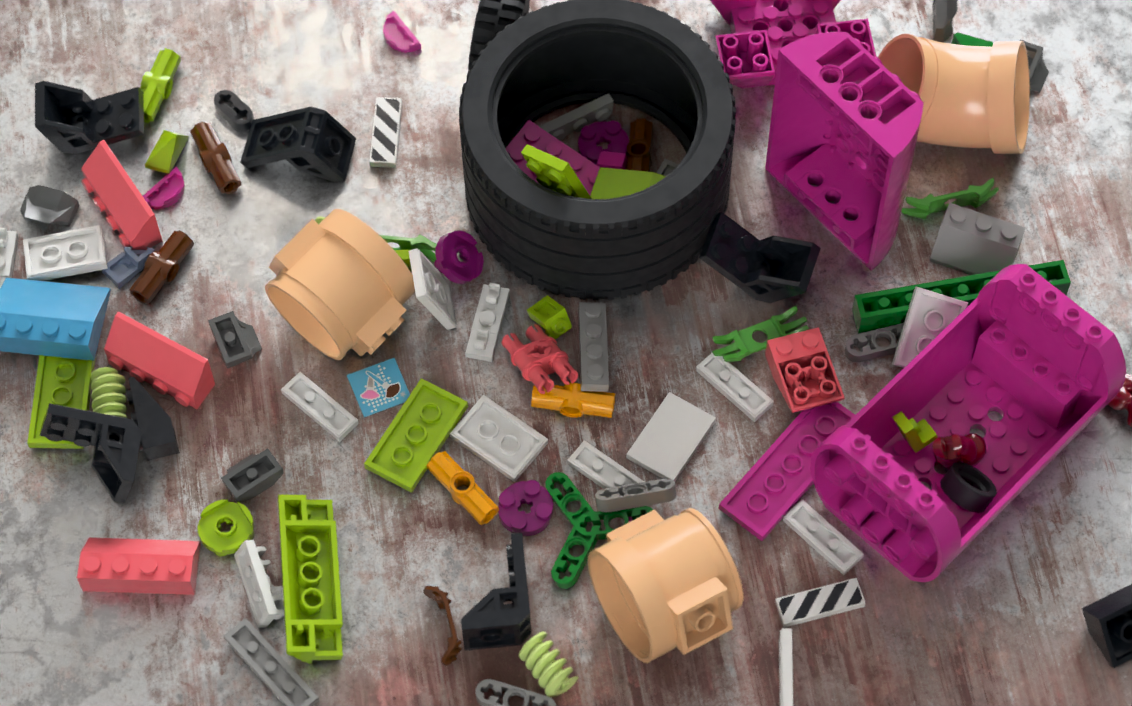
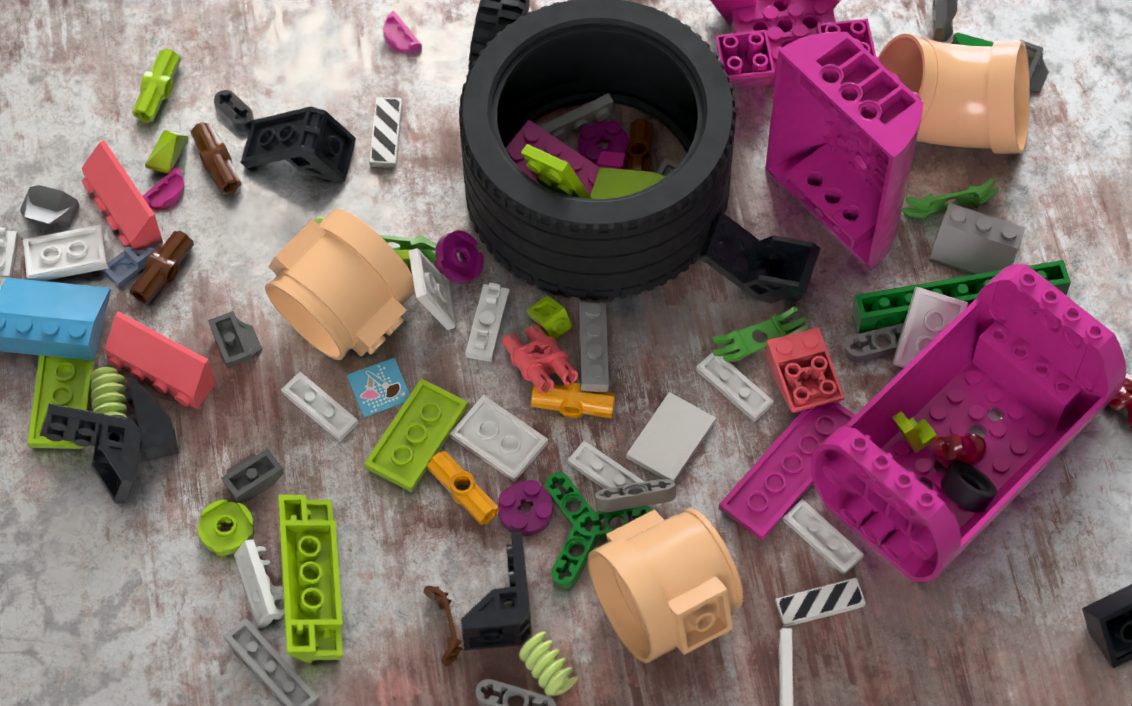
(78, 123): black bracket -> none
(139, 566): coral slope -> none

